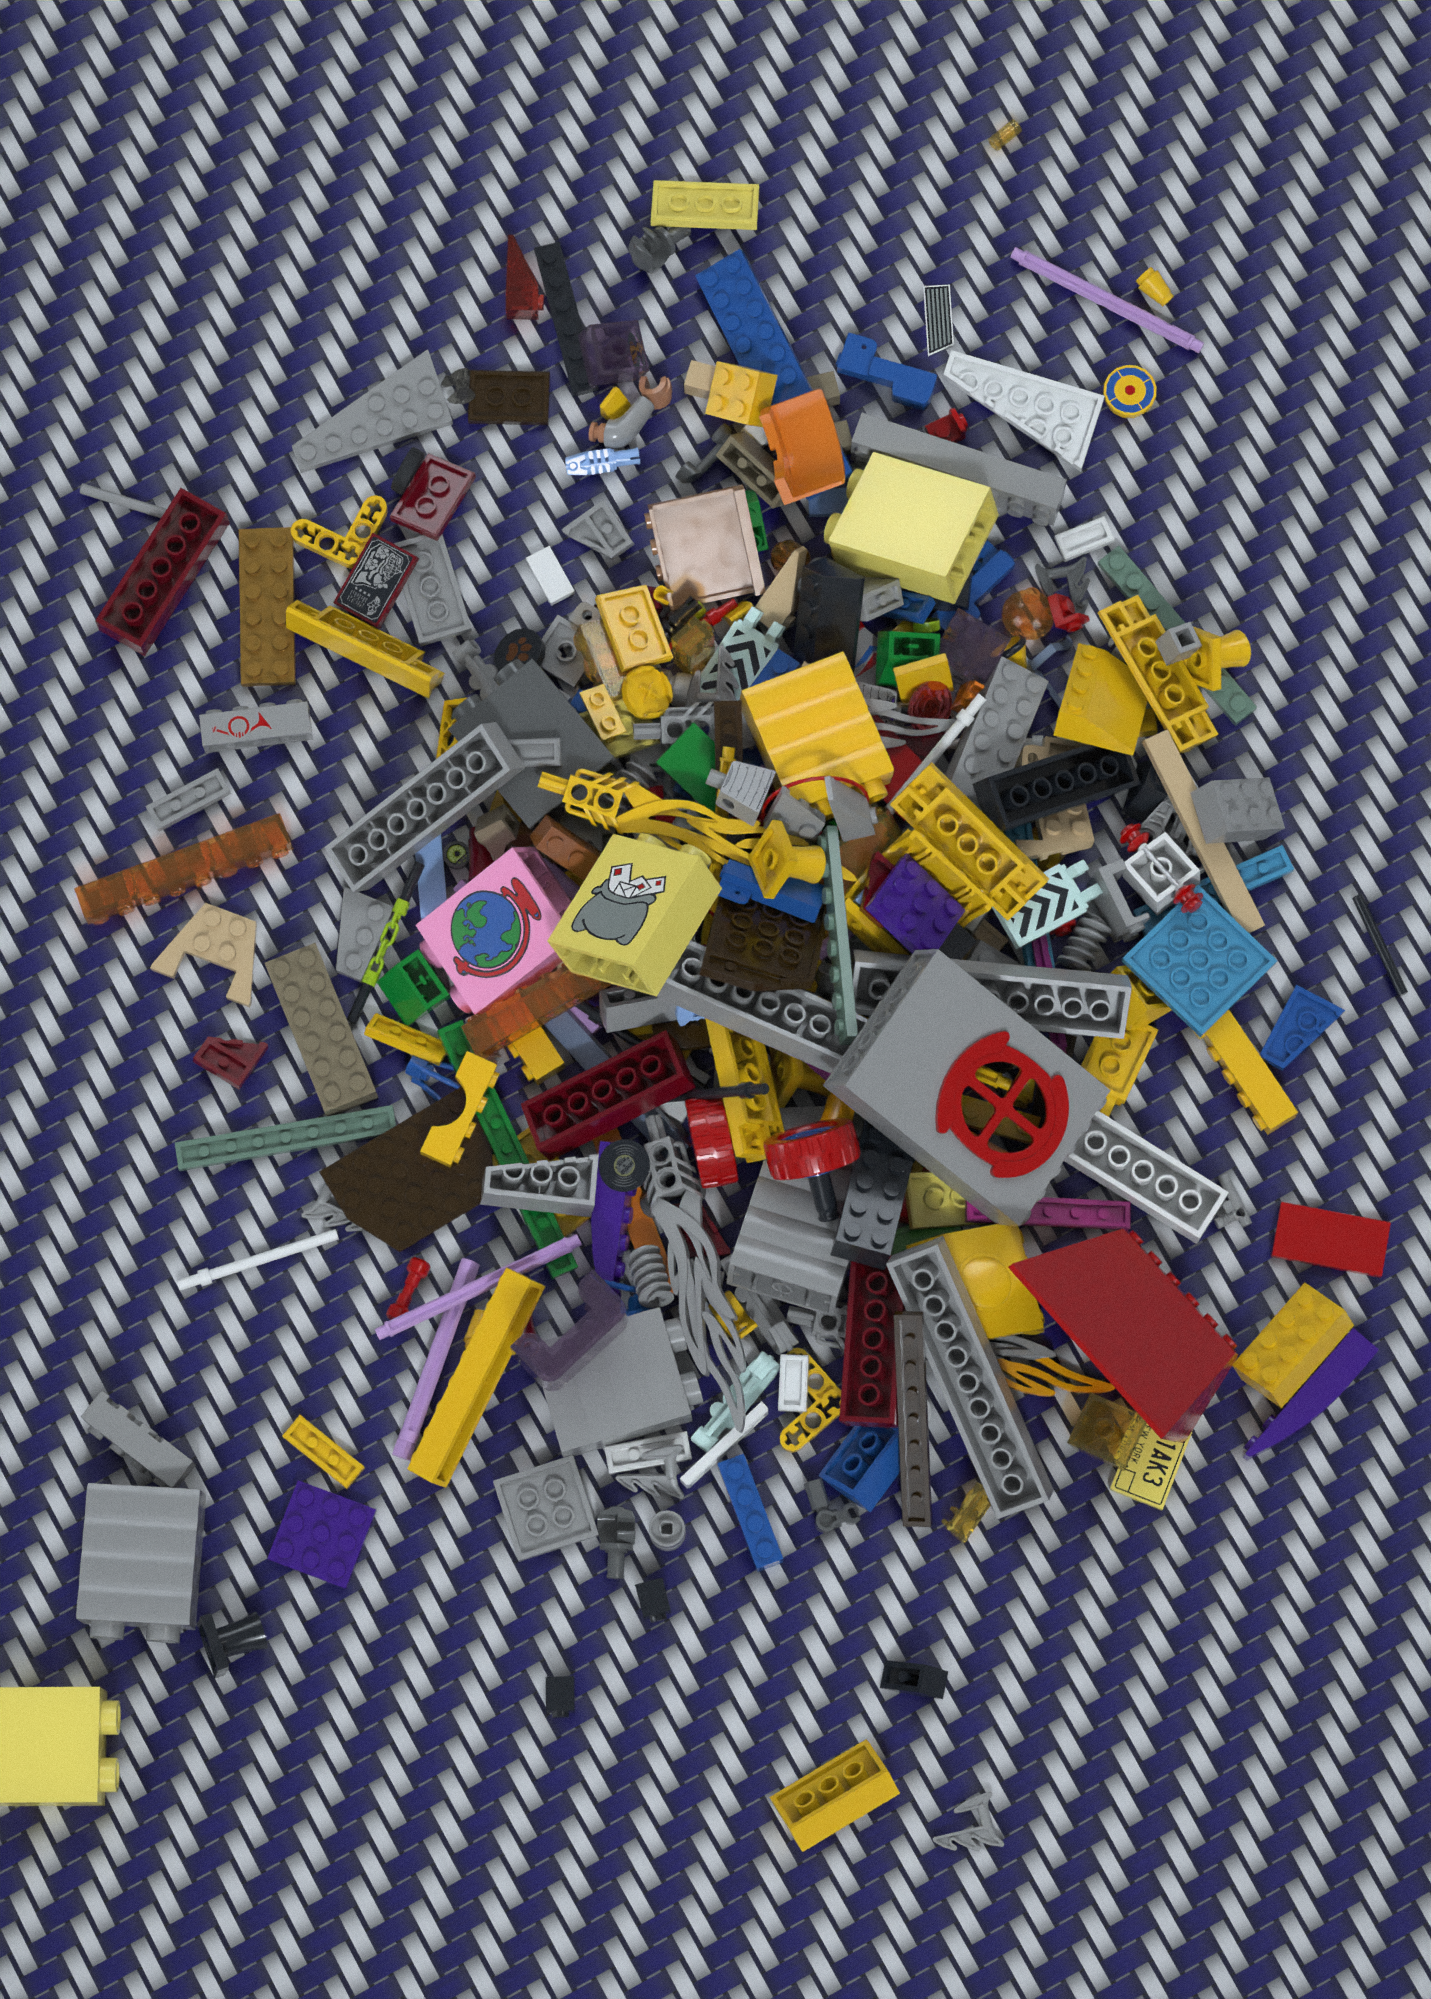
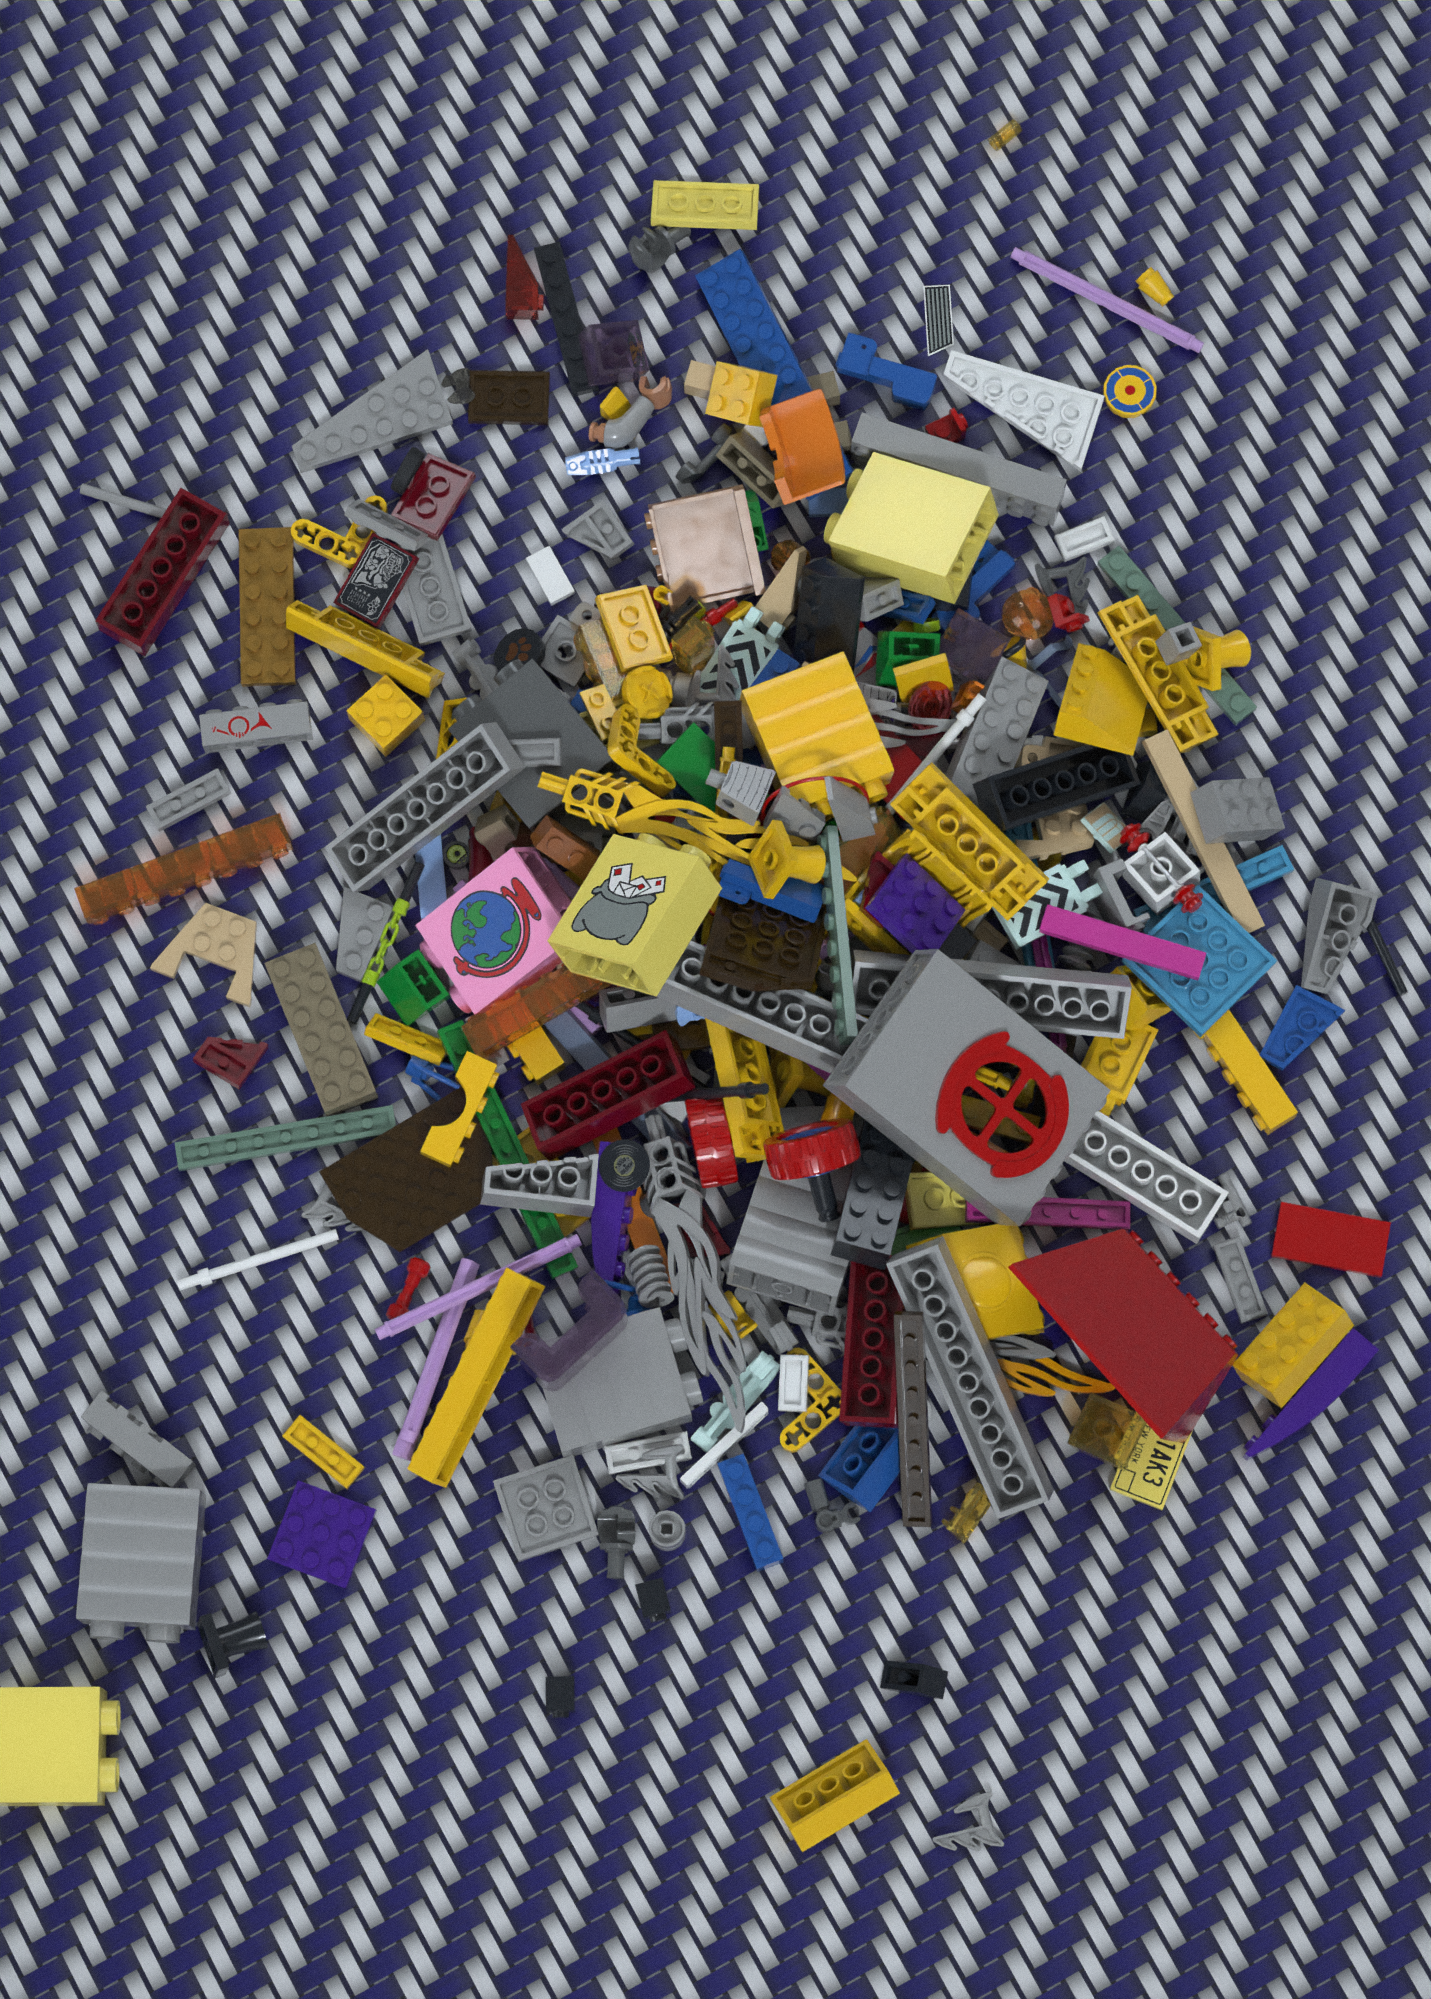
(385, 715): none -> yellow brick
(386, 525): none -> light grey plate
(624, 752): none -> yellow beam
(1104, 826): none -> piece
(1122, 942): none -> dark pink tile
(1240, 1279): none -> light grey tile
(1333, 925): none -> light grey wedge

